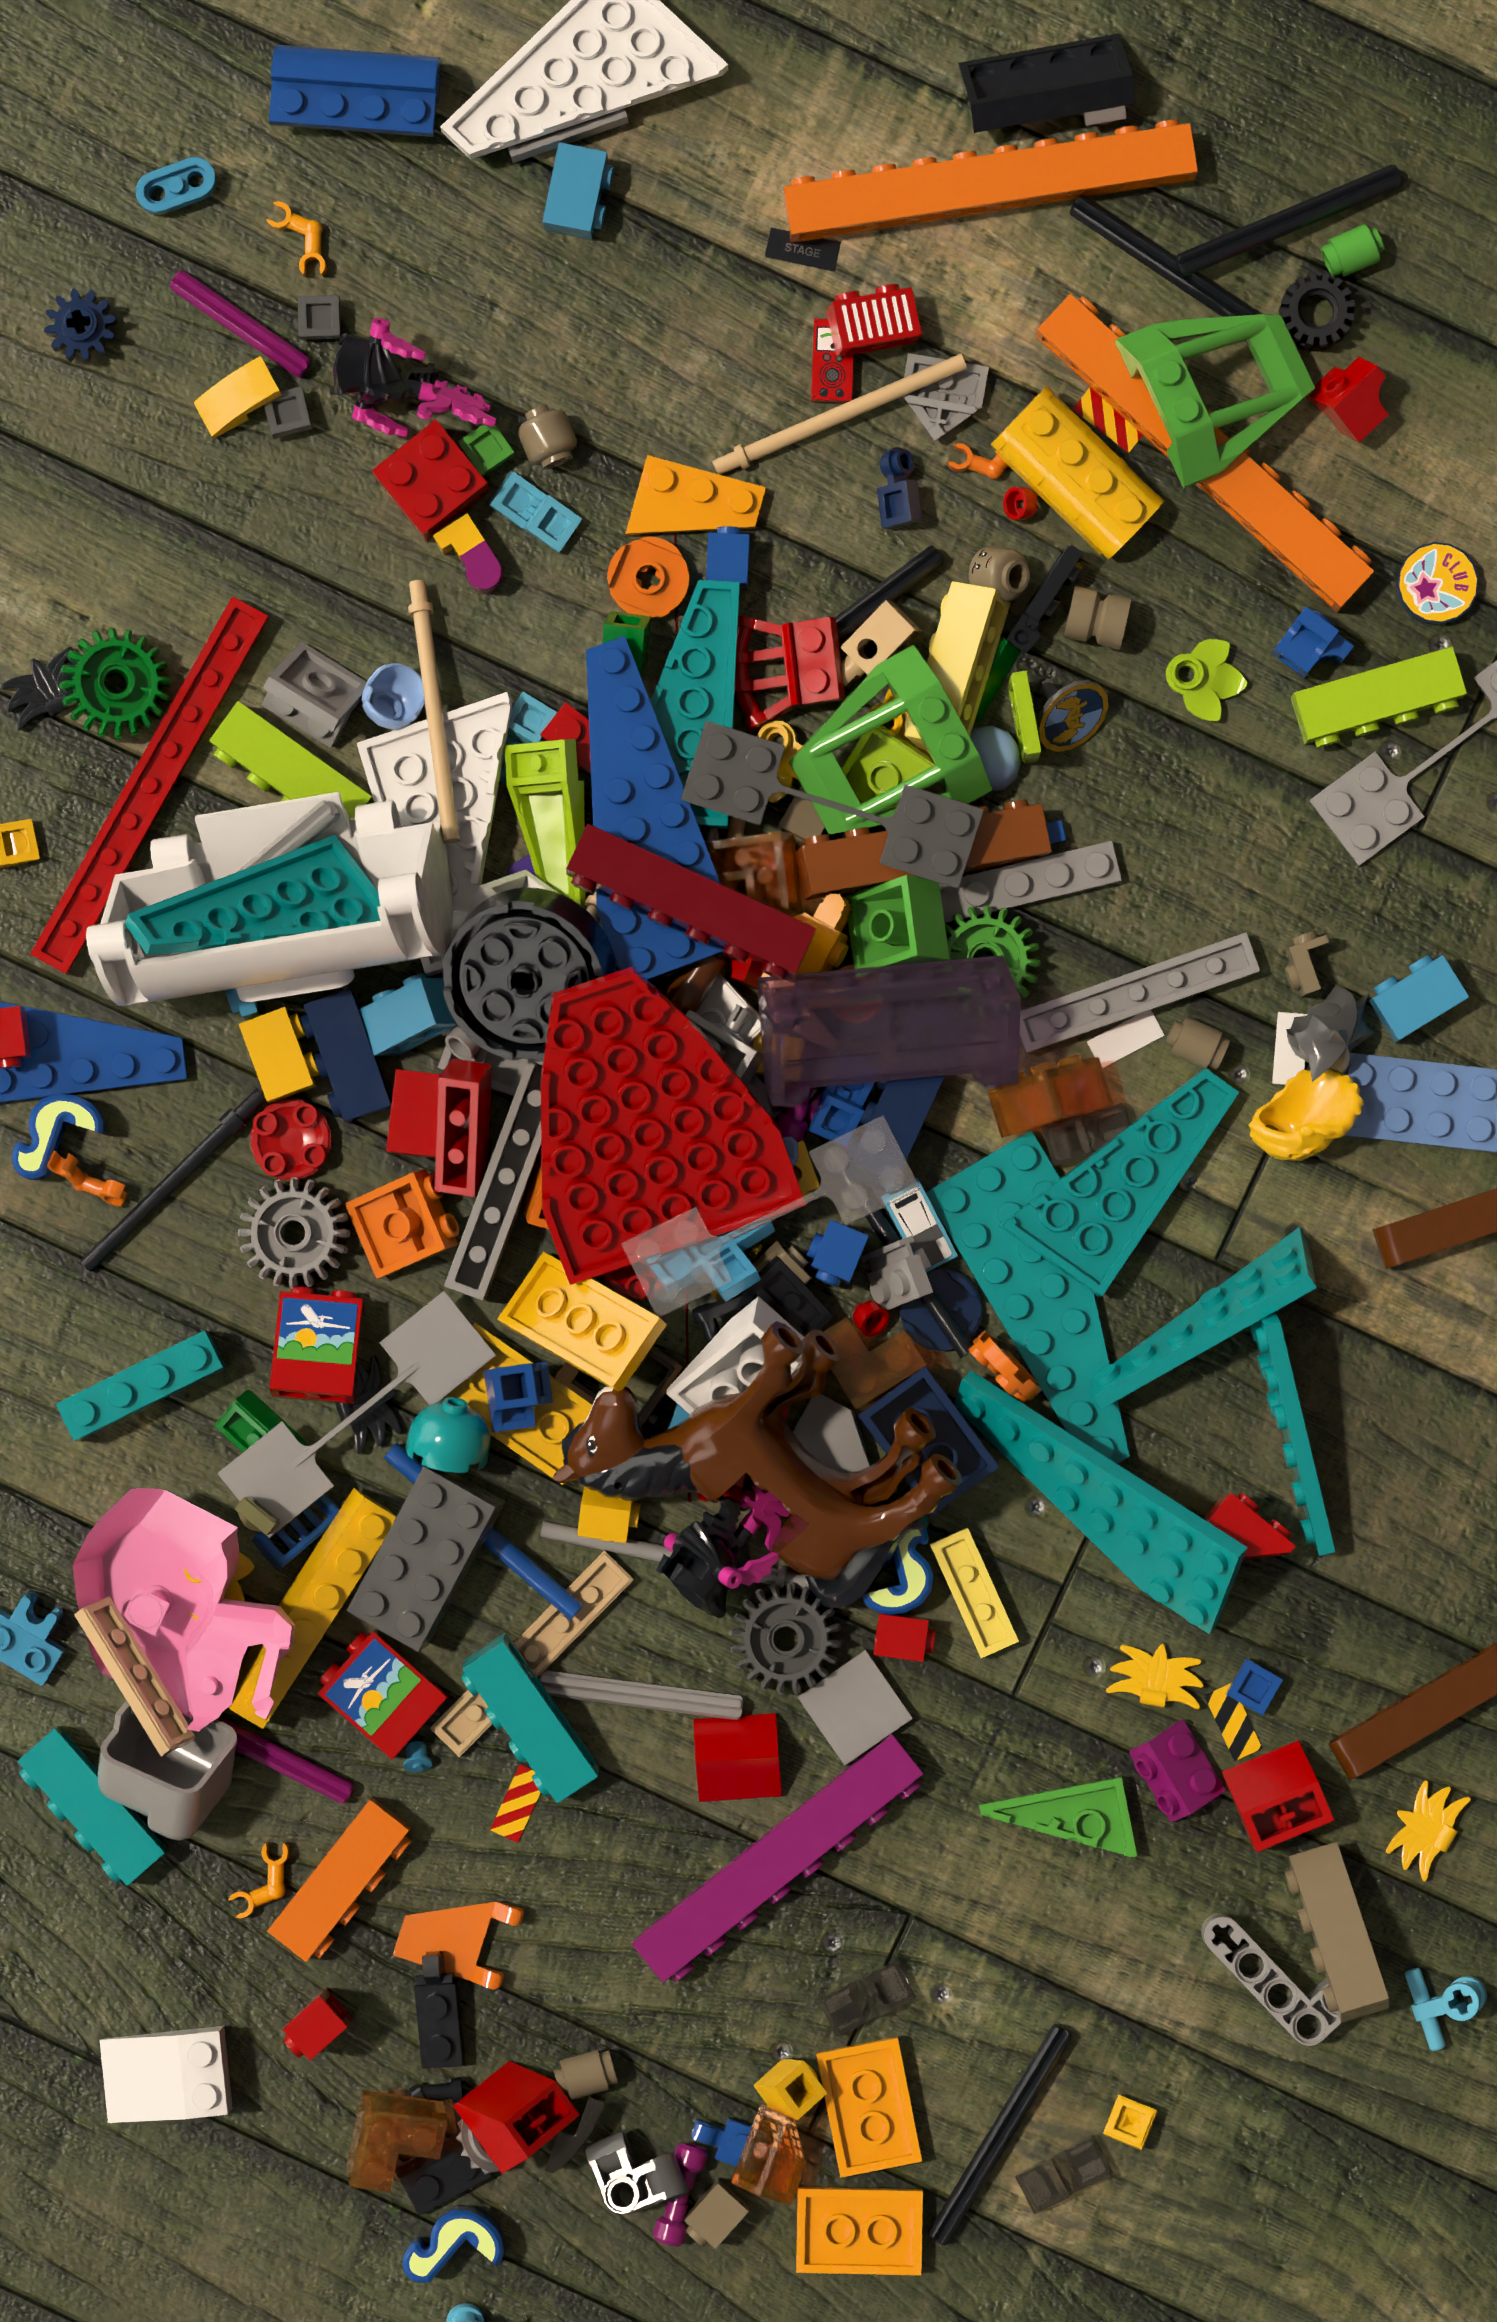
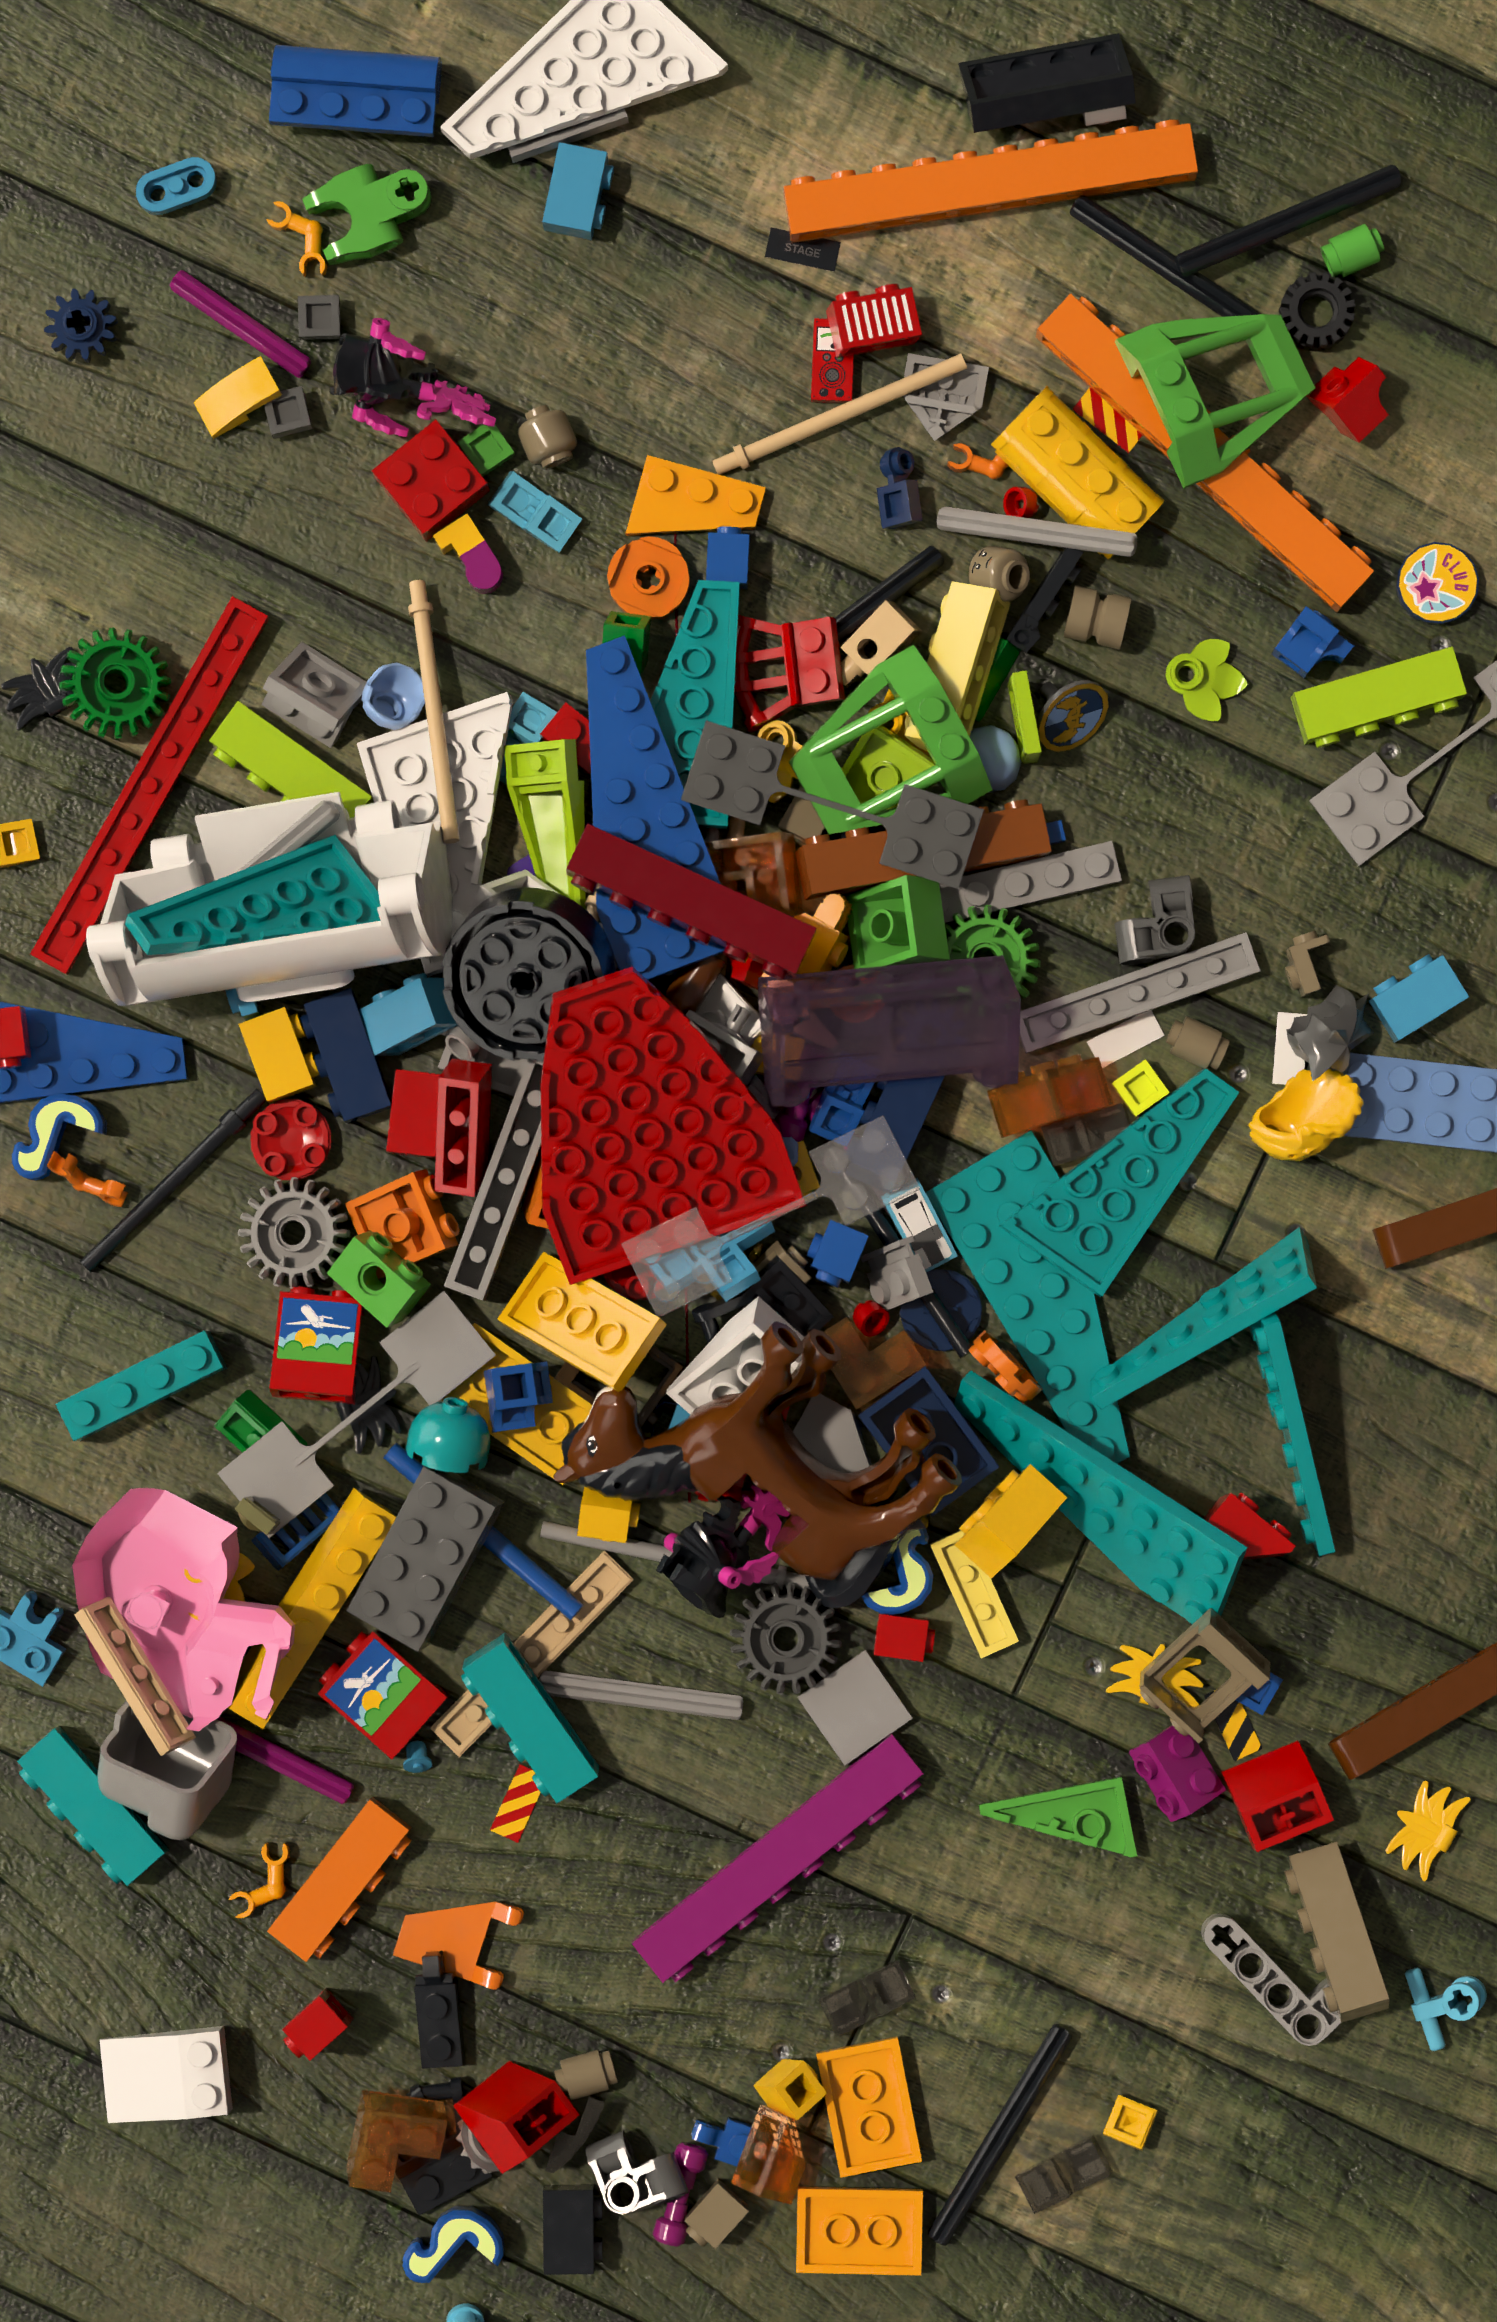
(357, 1275): none -> bright green brick
(374, 207): none -> bright green piece
(570, 2229): none -> black brick
(737, 1757): red slope -> none
(1008, 1519): none -> yellow brick
(1037, 531): none -> light grey axle
(1140, 1088): none -> neon yellow plate
(1143, 938): none -> dark grey piece
(1230, 1648): none -> dark tan window

